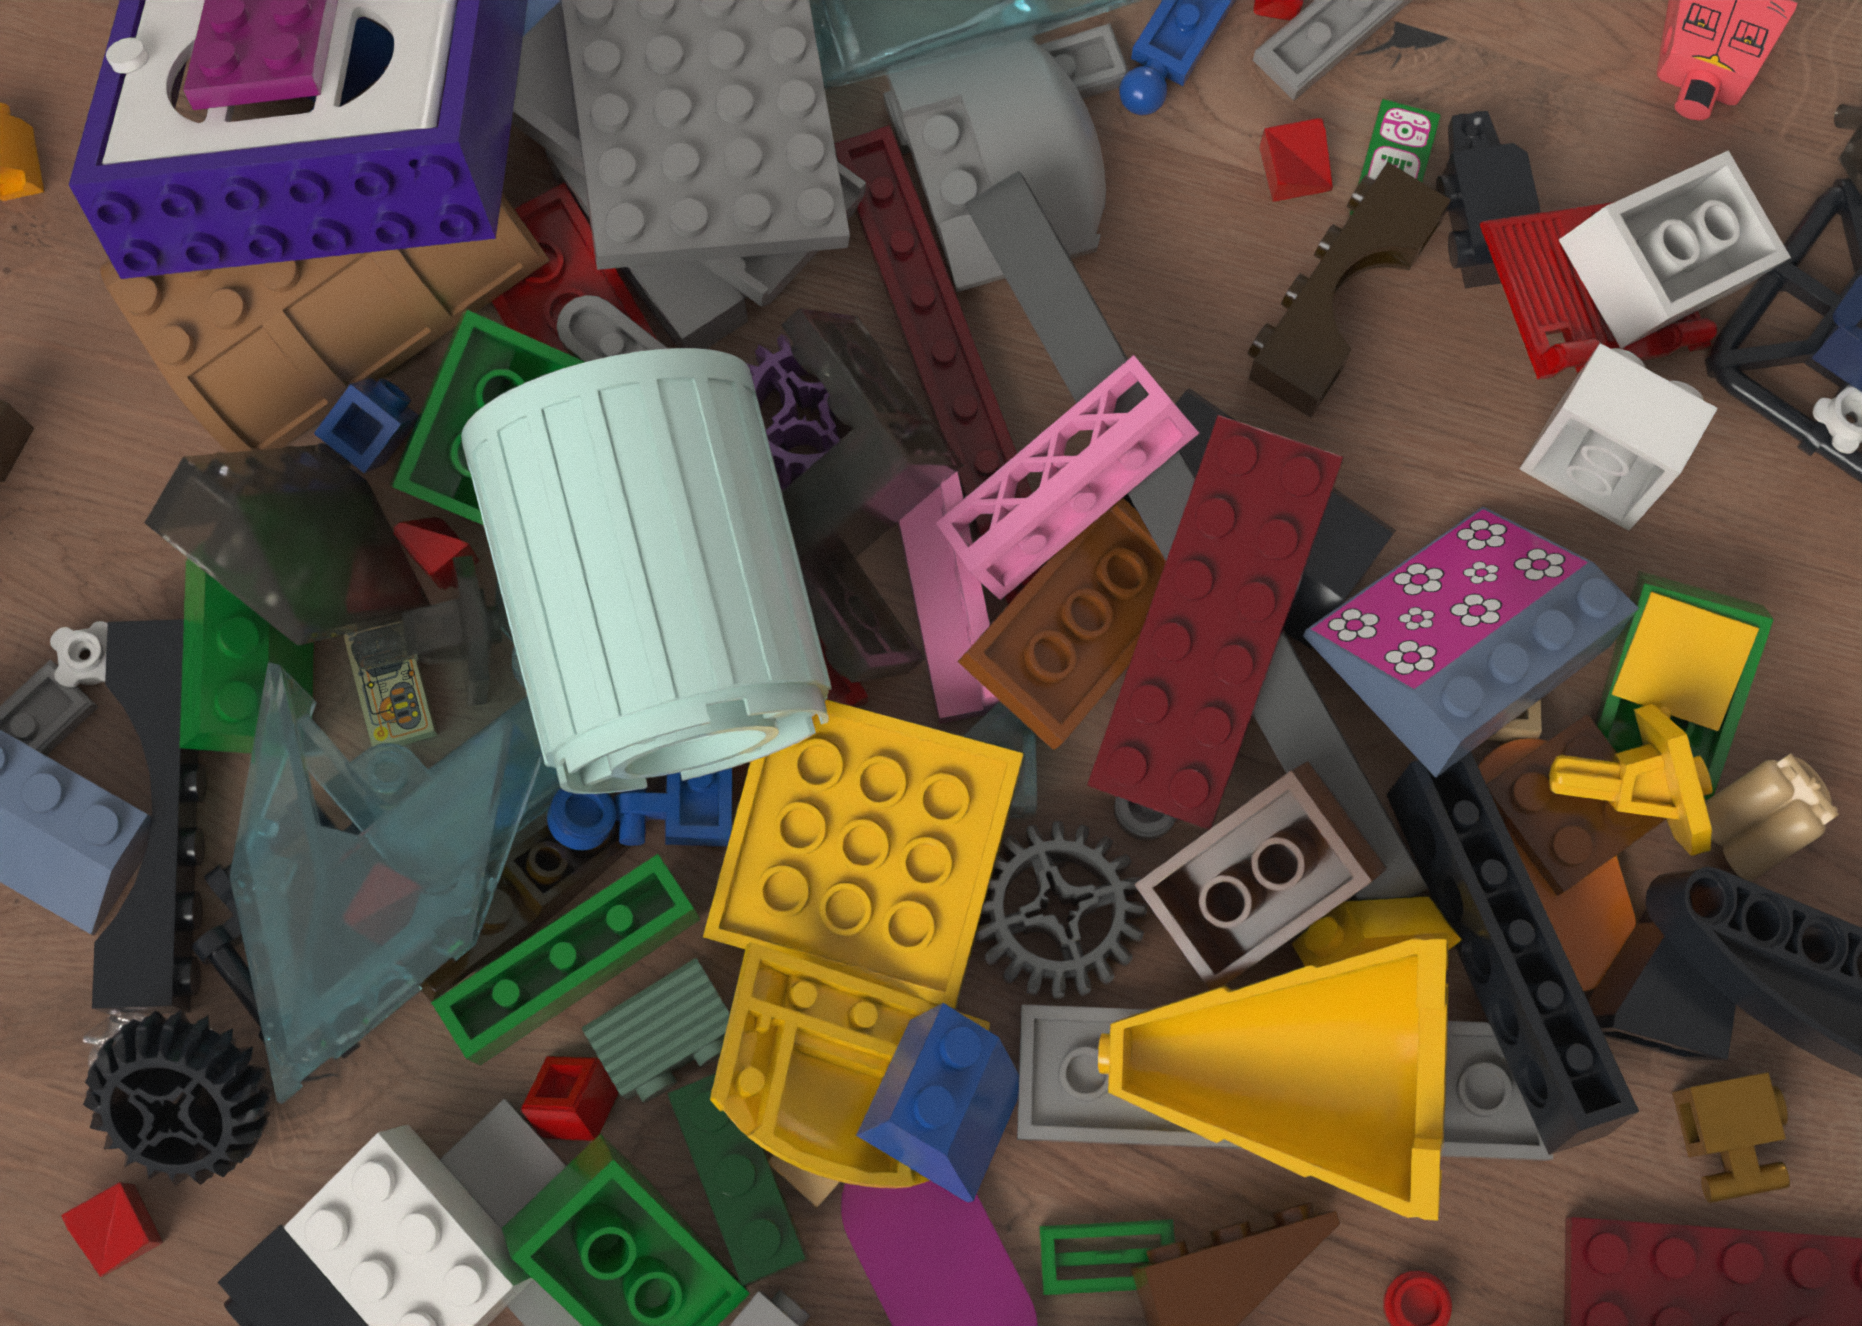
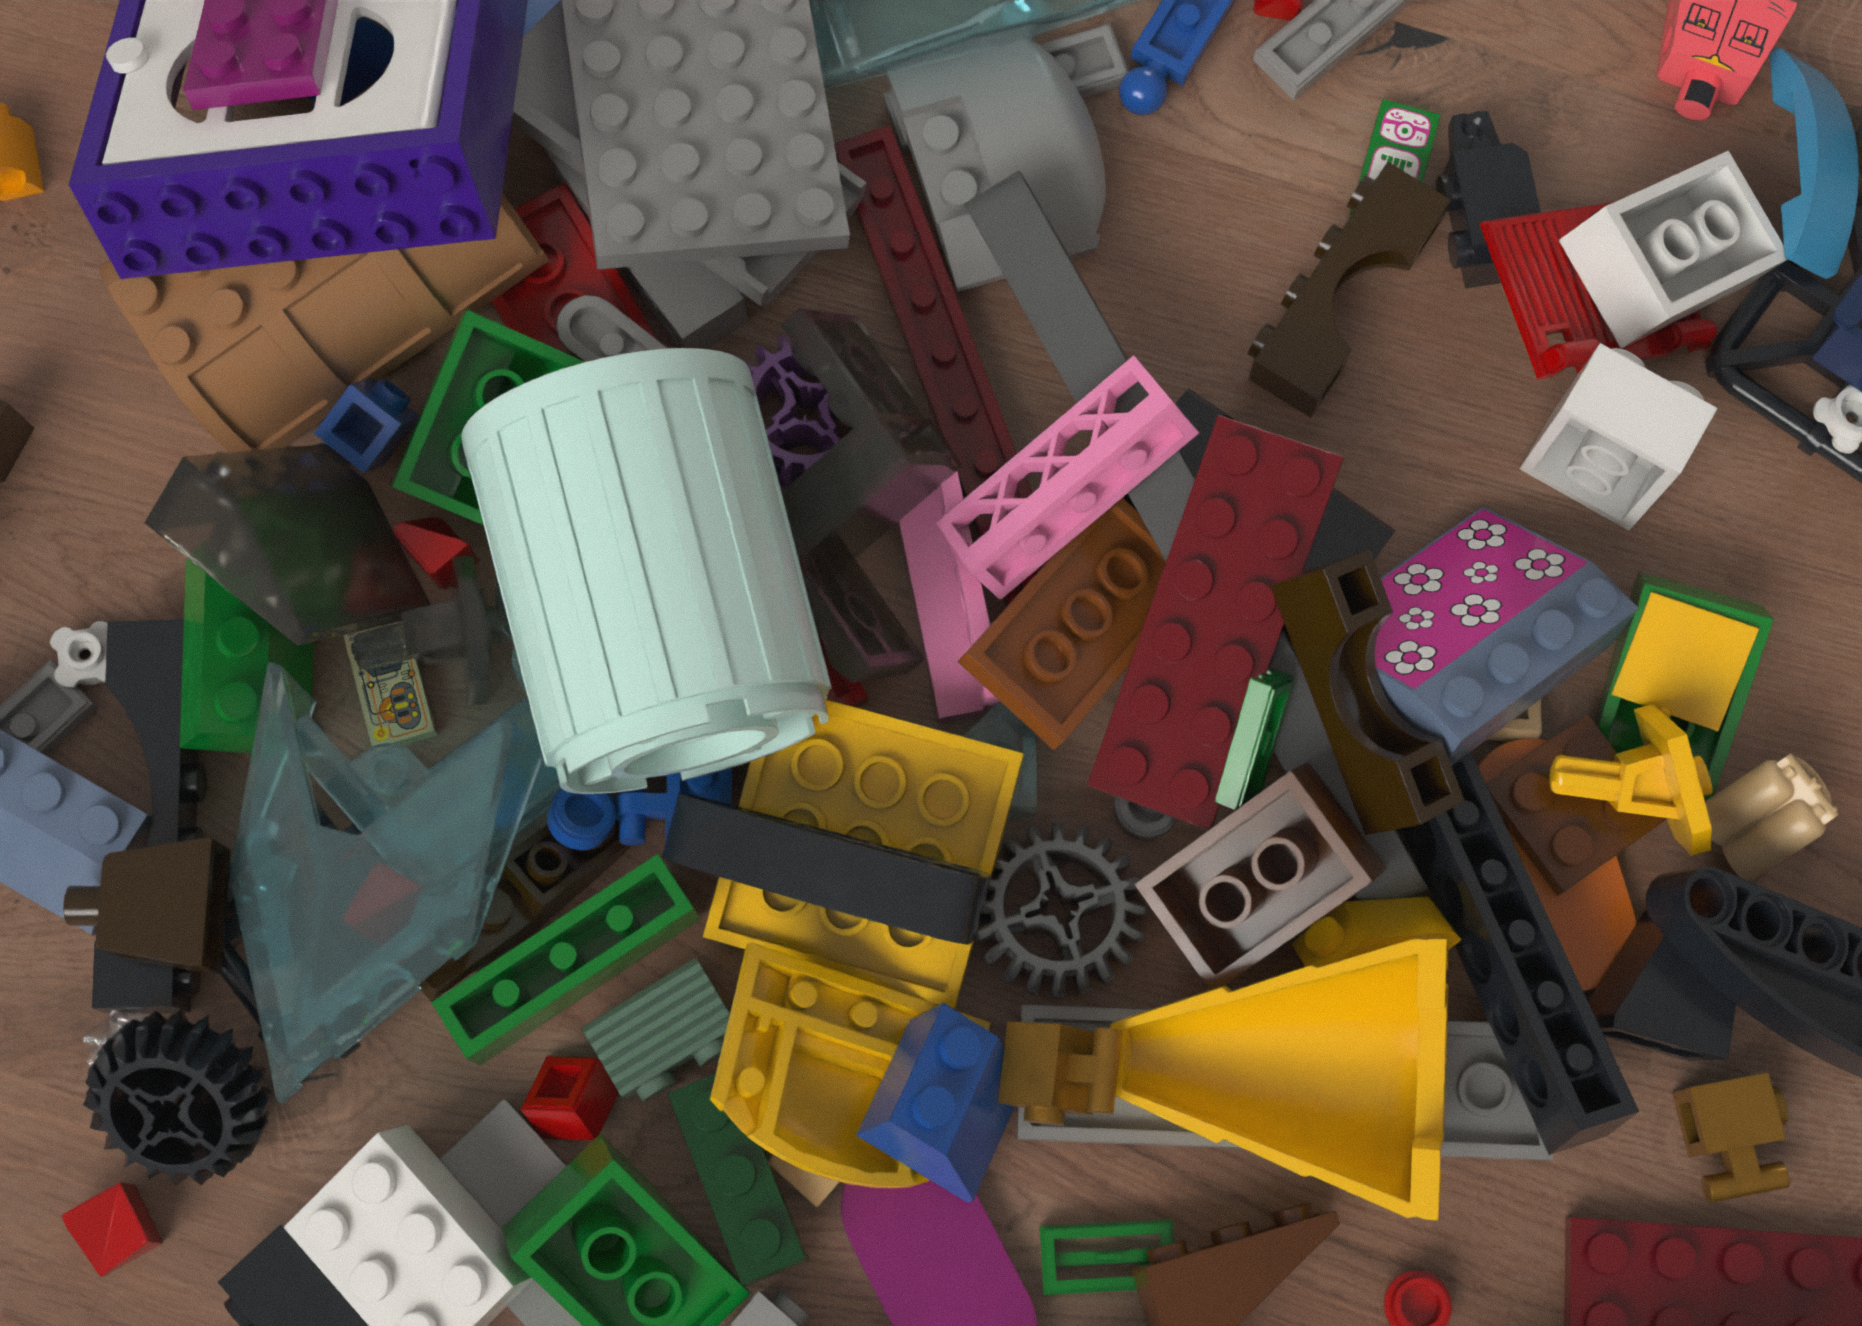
(159, 904): none -> dark brown torso
(828, 868): none -> black beam
(1059, 1070): none -> pearl gold brick
(1254, 738): none -> tile
(1296, 159): red slope -> none
(1388, 766): none -> dark brown arch
(1823, 215): none -> dark azure slope

